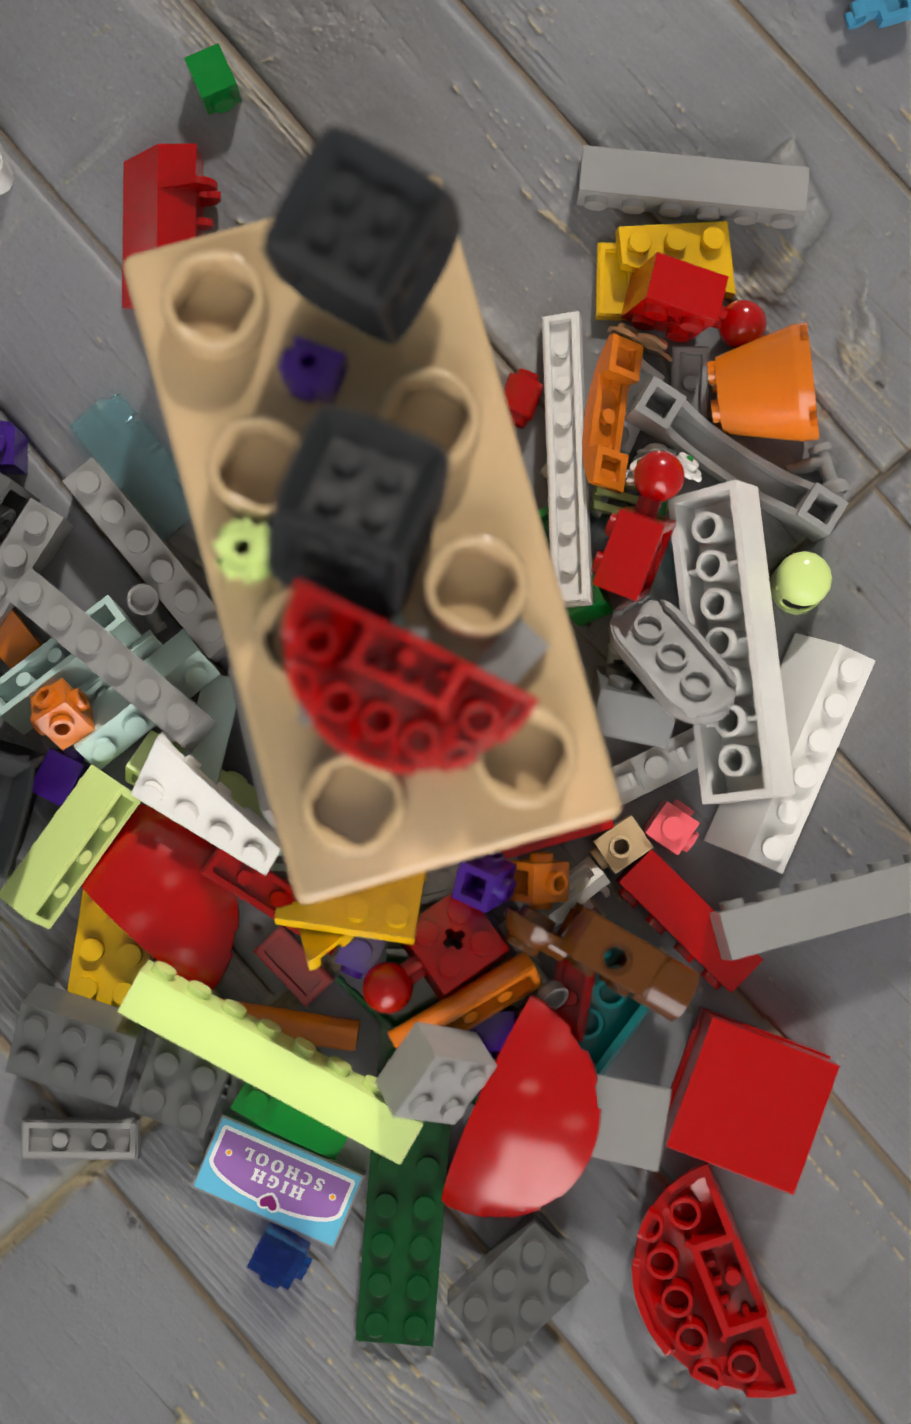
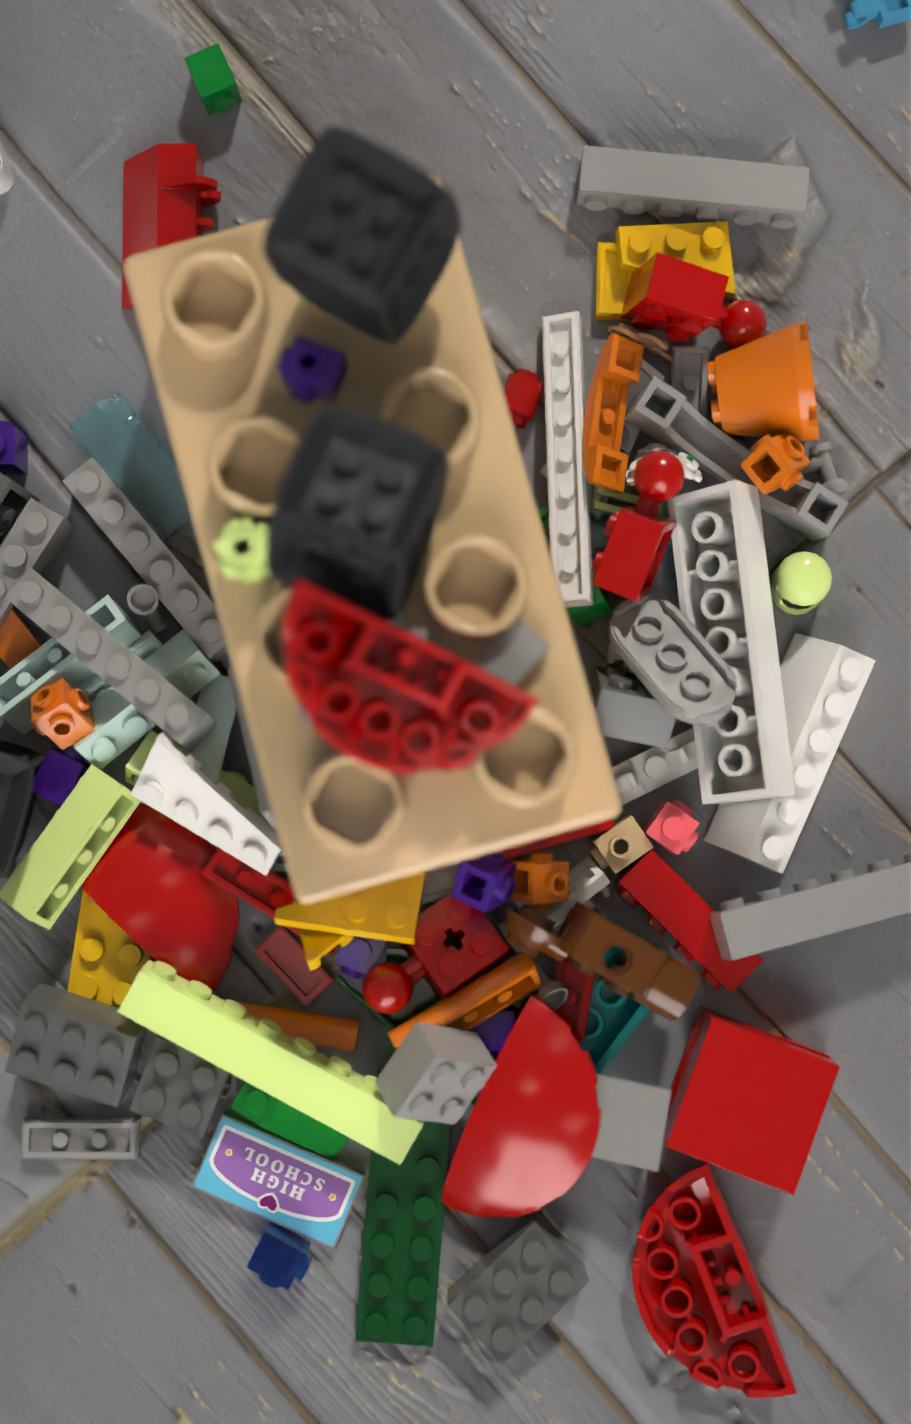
(776, 463): none -> orange brick

